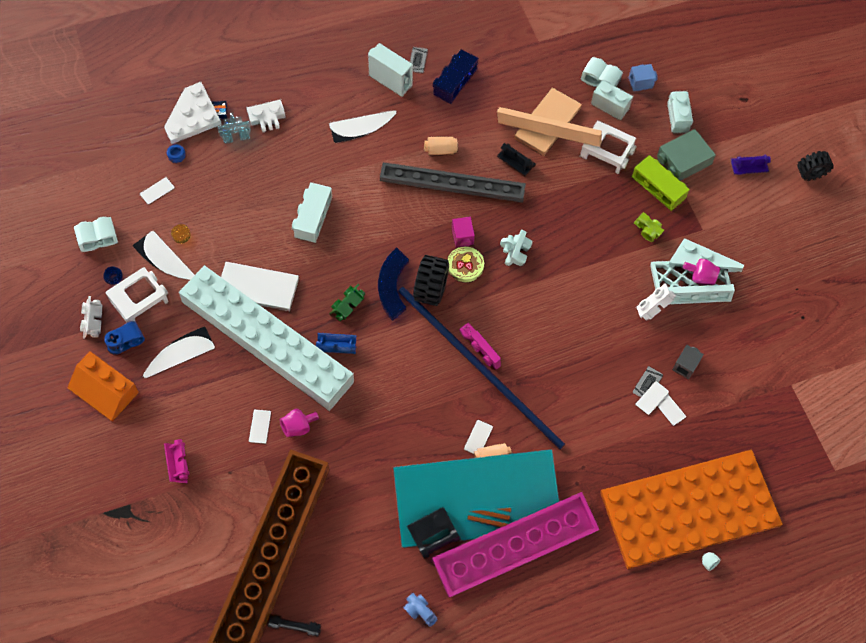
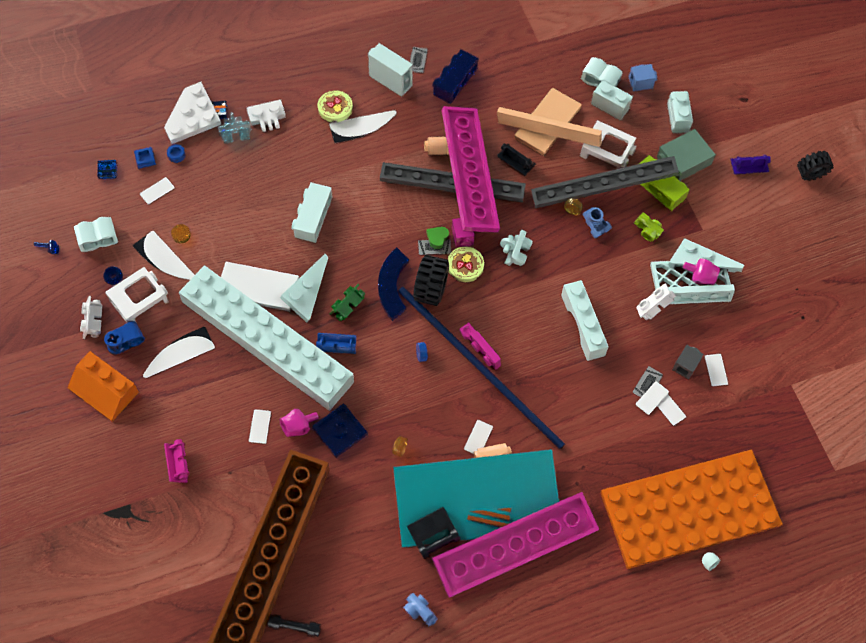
(53, 247): none -> clear blue hand
(107, 169): none -> clear blue tile
(144, 157): none -> blue tile
(303, 292): none -> light aqua wing
(335, 106): none -> tile
(339, 430): none -> clear blue tile
(400, 446): none -> clear yellow tile
(421, 351): none -> blue tile
(425, 248): none -> light grey sticker
(437, 236): none -> bright green tile
(470, 170): none -> dark pink plate
(573, 206): none -> clear yellow tile
(591, 334): none -> light aqua arch
(595, 220): none -> medium blue plate
(605, 181): none -> dark grey plate
(716, 370): none -> white sticker

